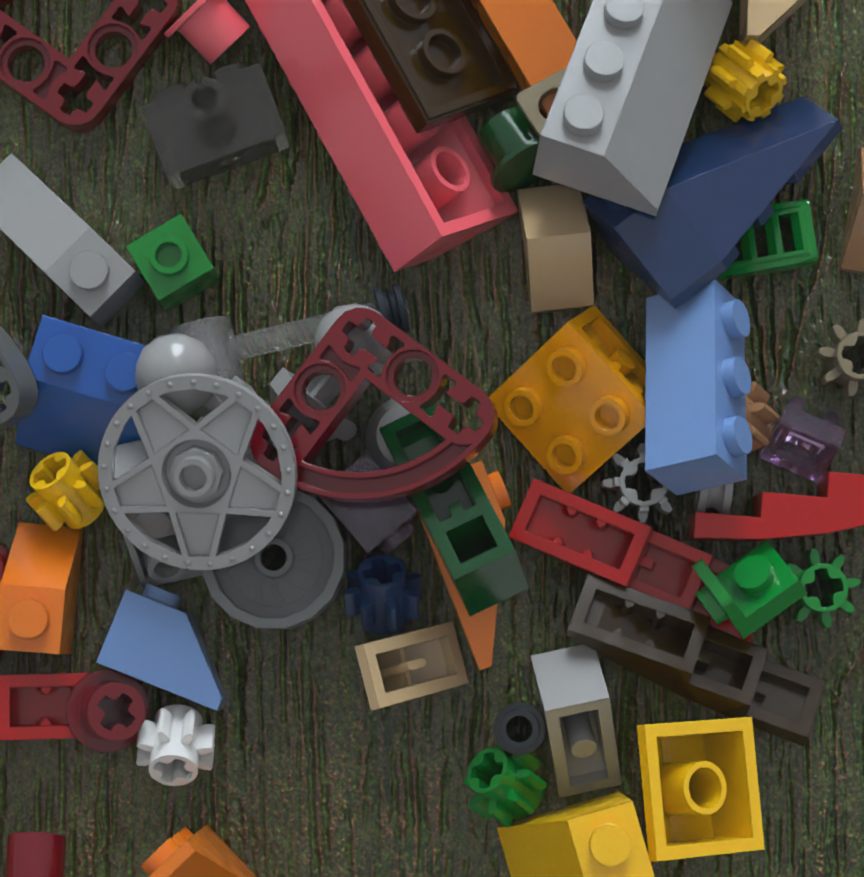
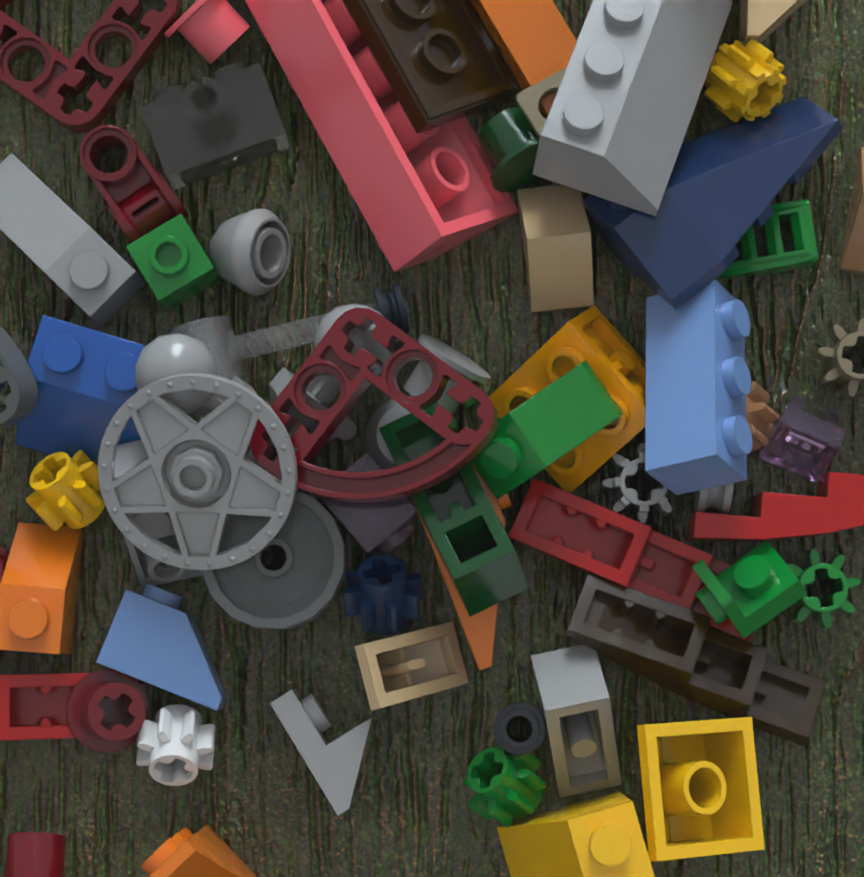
(135, 193): none -> dark red piece
(251, 251): none -> light grey cone
(333, 763): none -> light grey slope
(422, 374): none -> light grey piece
(545, 429): none -> green slope

